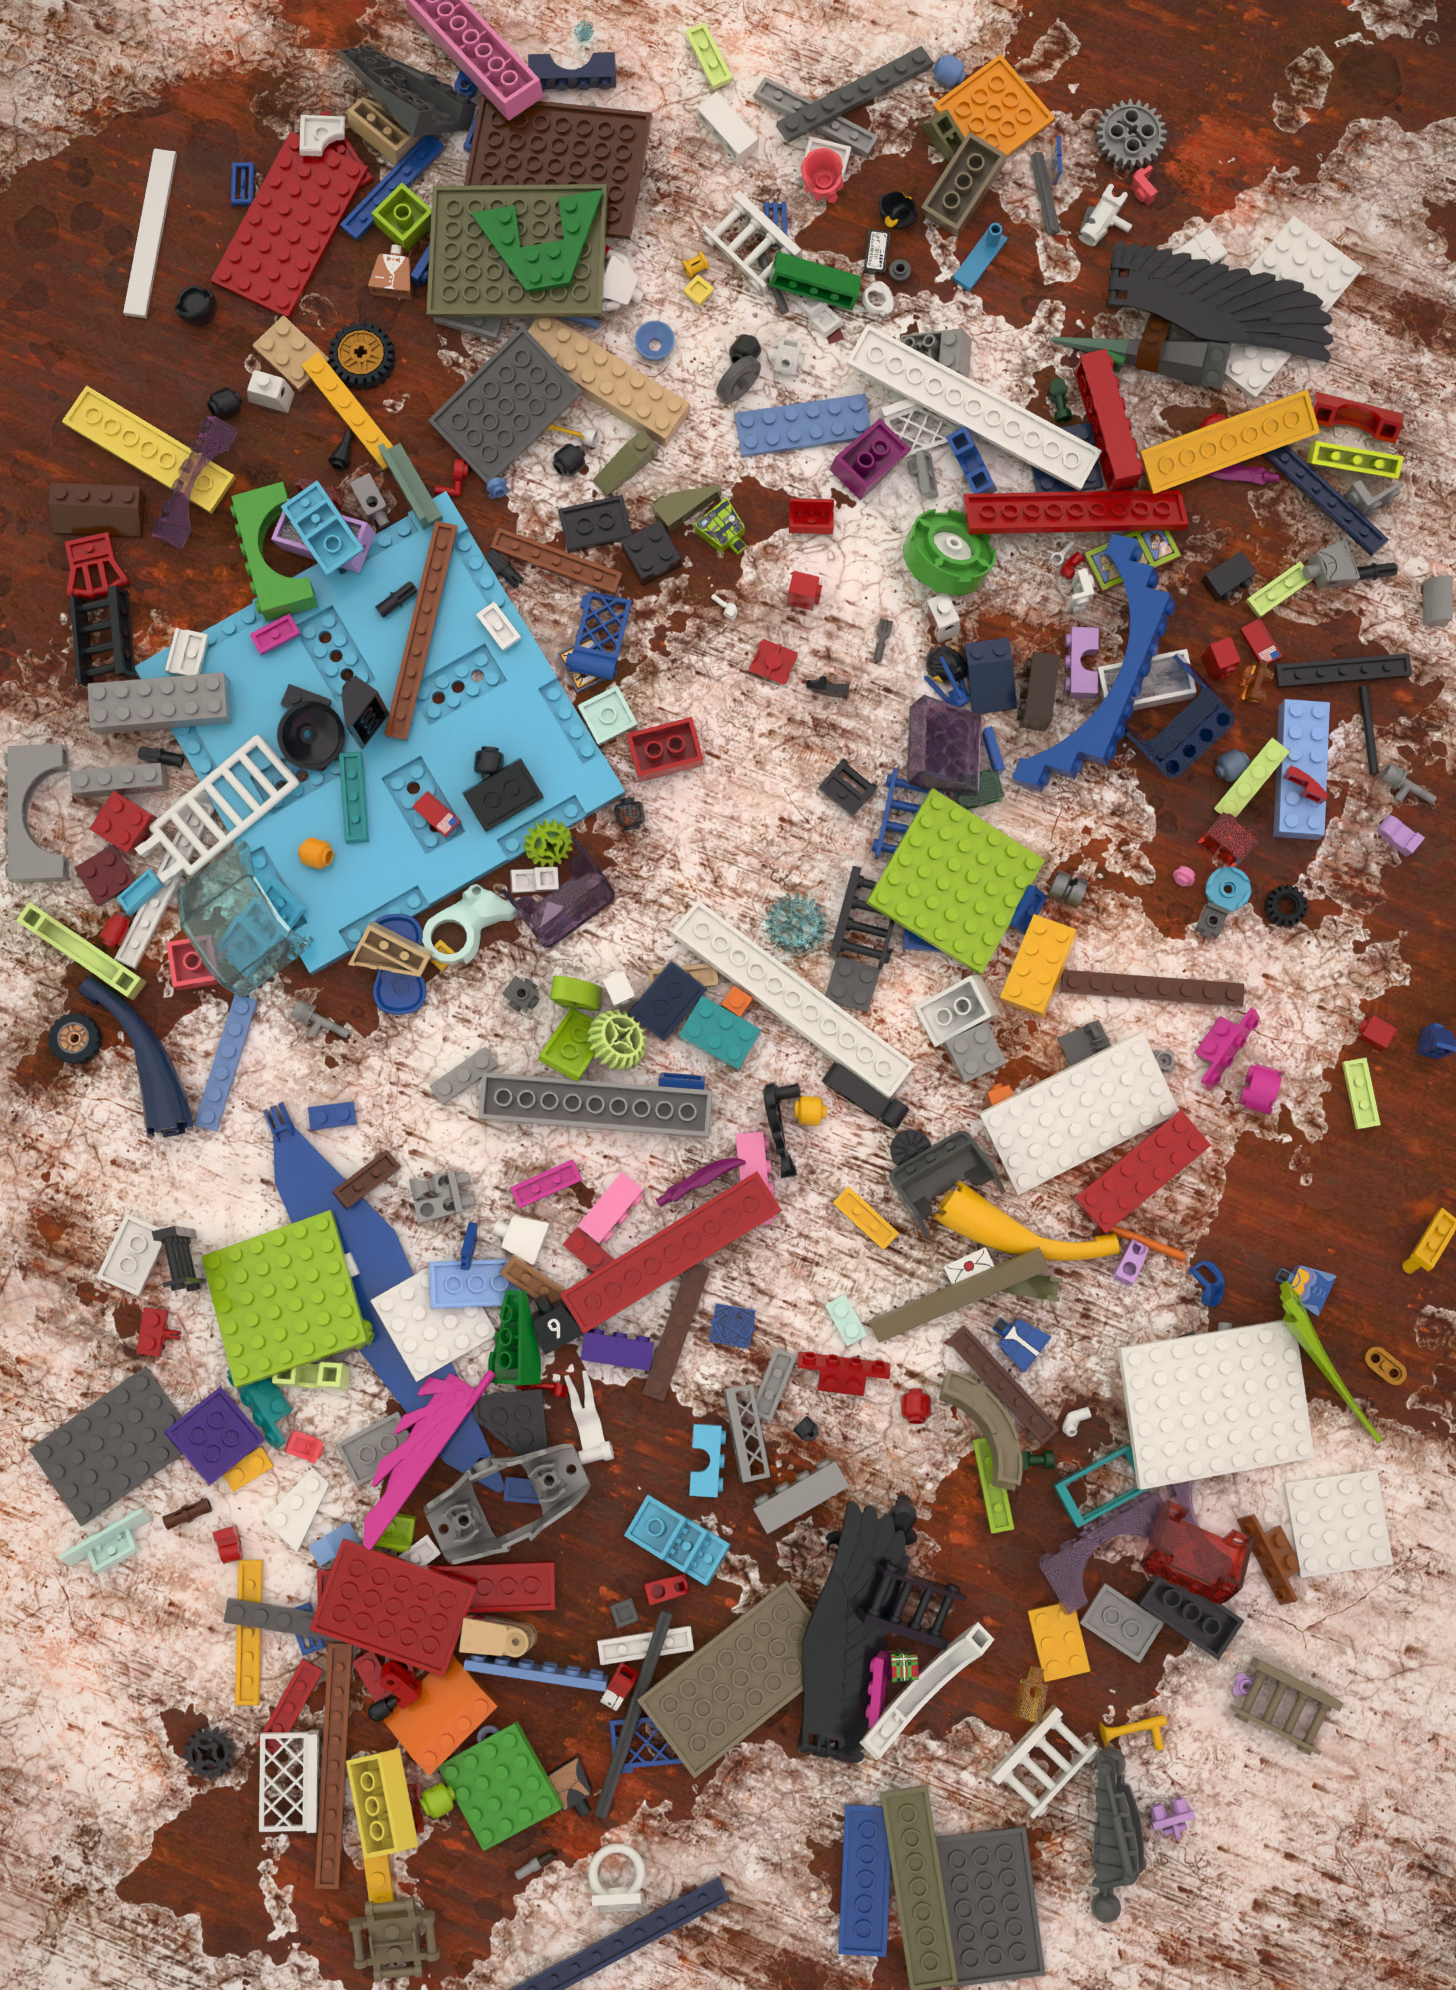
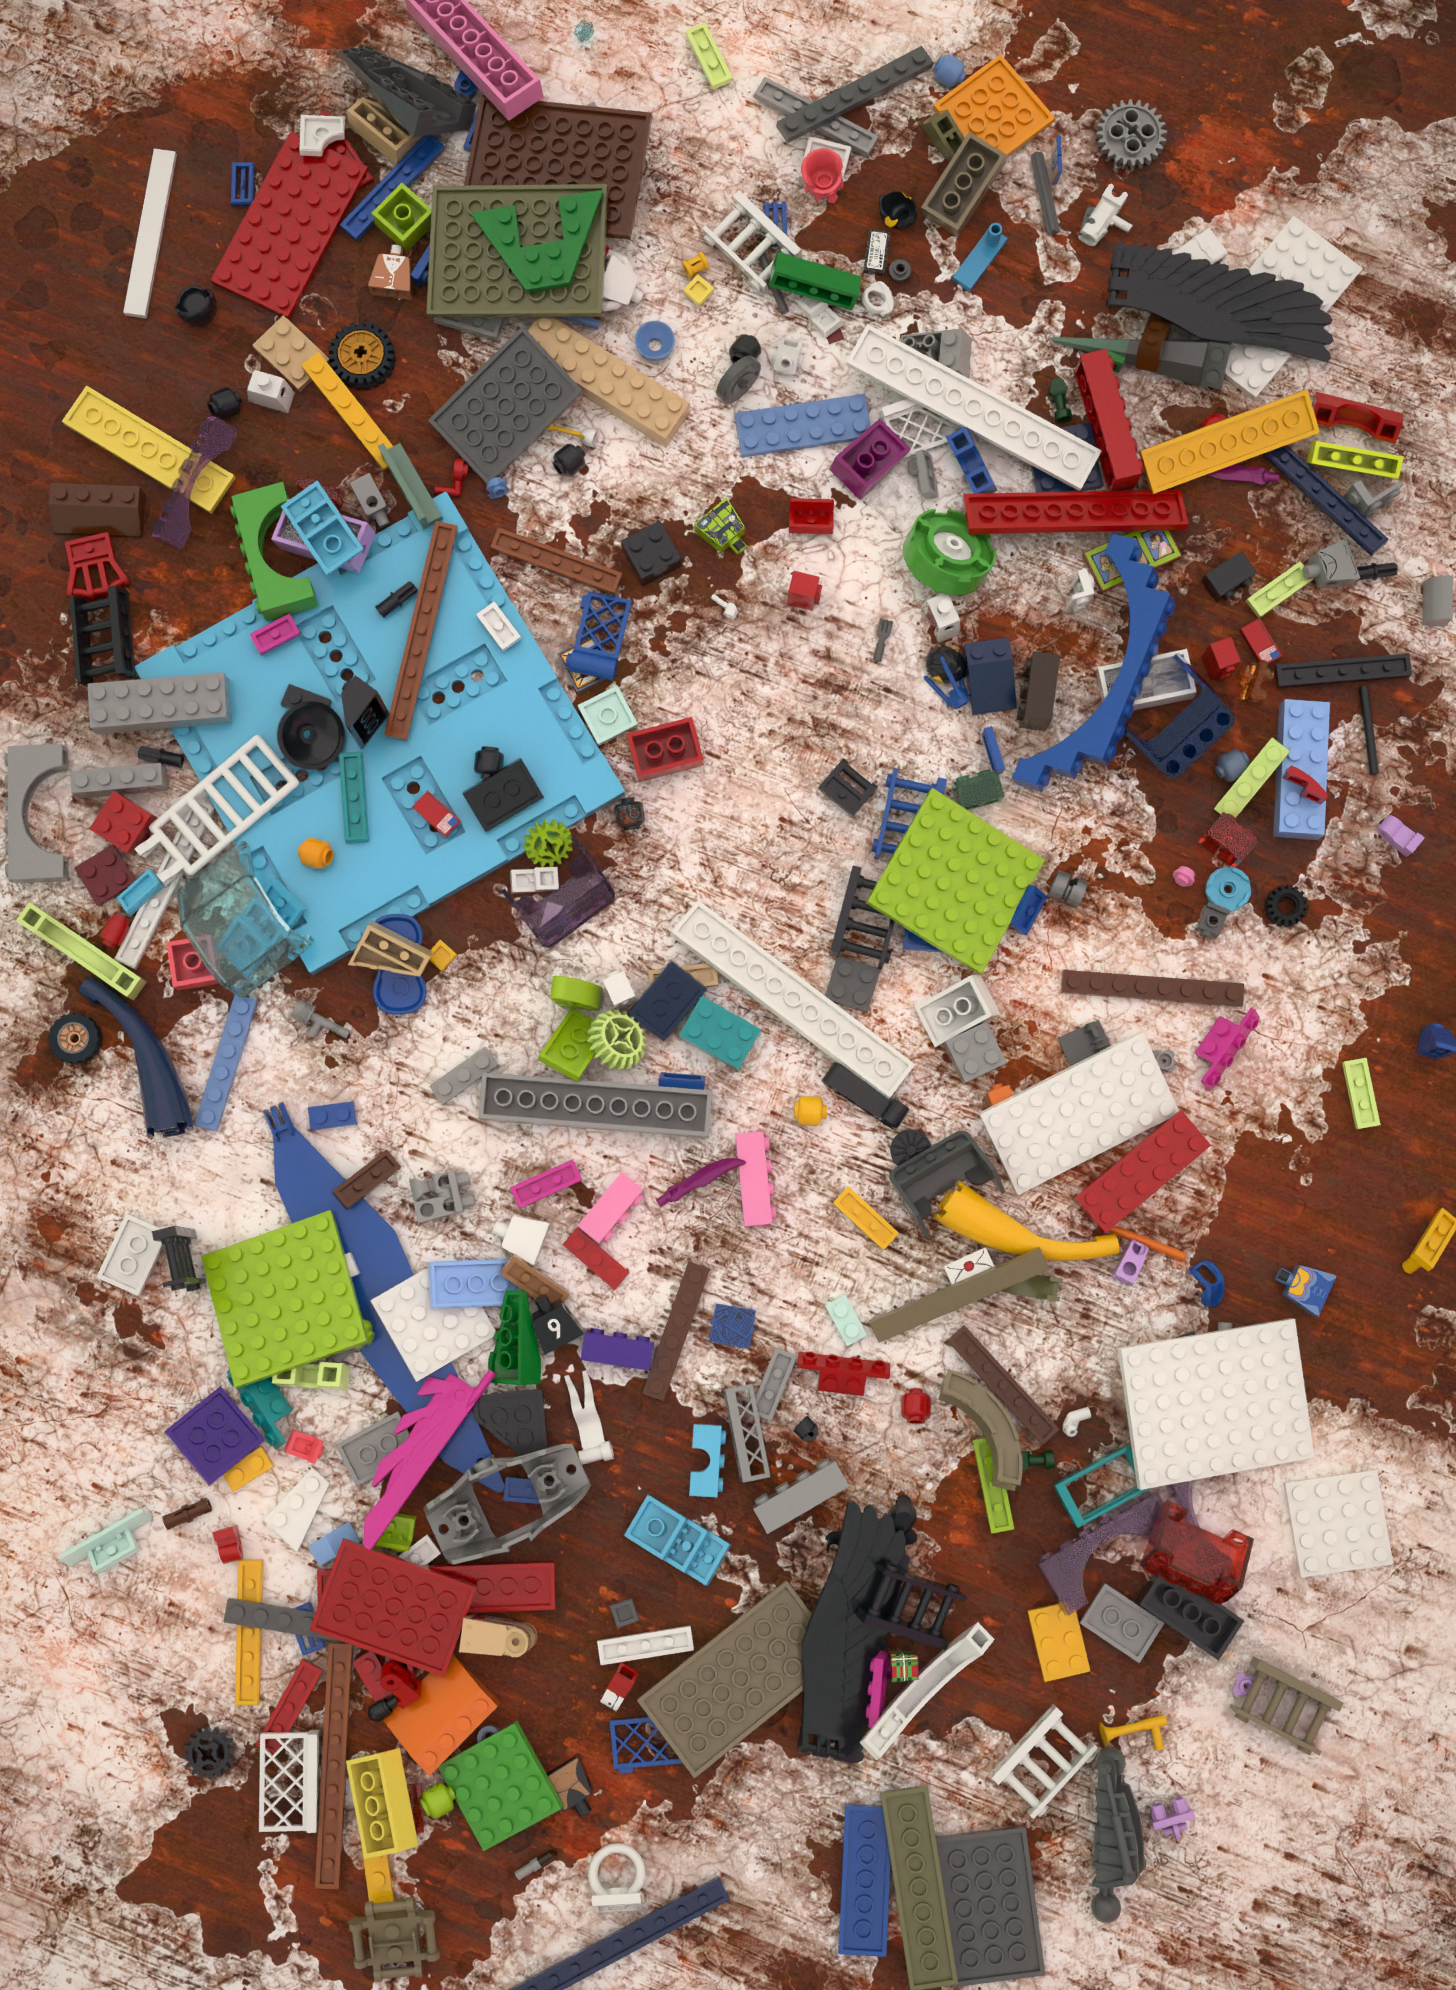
(110, 1446): dark grey plate -> none
(154, 1332): red plate -> none
(187, 652): white plate -> none
(341, 456): black cone -> none
(469, 1246): blue tile -> none
(474, 911): light aqua animal -> none
(504, 568): black axle -> none
(518, 987): dark grey brick -> none
(543, 1673): medium blue plate -> none
(558, 1389): red piece -> none
(594, 523): black tile -> none
(597, 73): dark blue arch -> none
(626, 463): olive slope -> none
(633, 1714): dark grey axle -> none
(665, 1588): red leg -> none
(670, 1252): red plate -> none
(682, 505): olive slope -> none
(728, 127): white brick -> none
(737, 1002): orange brick -> none
(772, 1100): black animal -> none
(773, 661): red piece -> none
(805, 920): clear light blue gear -> none
(832, 690): black slope -> none
(943, 747): clear purple slope -> none
(1020, 1342): blue torso -> none
(1025, 1706): clear yellow torso -> none
(1039, 966): yellow brick -> none
(1062, 553): white hand -> none
(1067, 569): red arm -> none
(1081, 682): lavender arch -> none
(1142, 187): coral bracket -> none
(1262, 1088): dark pink brick -> none
(1273, 1556): dark orange bracket -> none
(1301, 1327): lime plate -> none
(1376, 1032): red brick -> none
(1384, 1365): pearl gold plate -> none
(1396, 776): light grey piece -> none

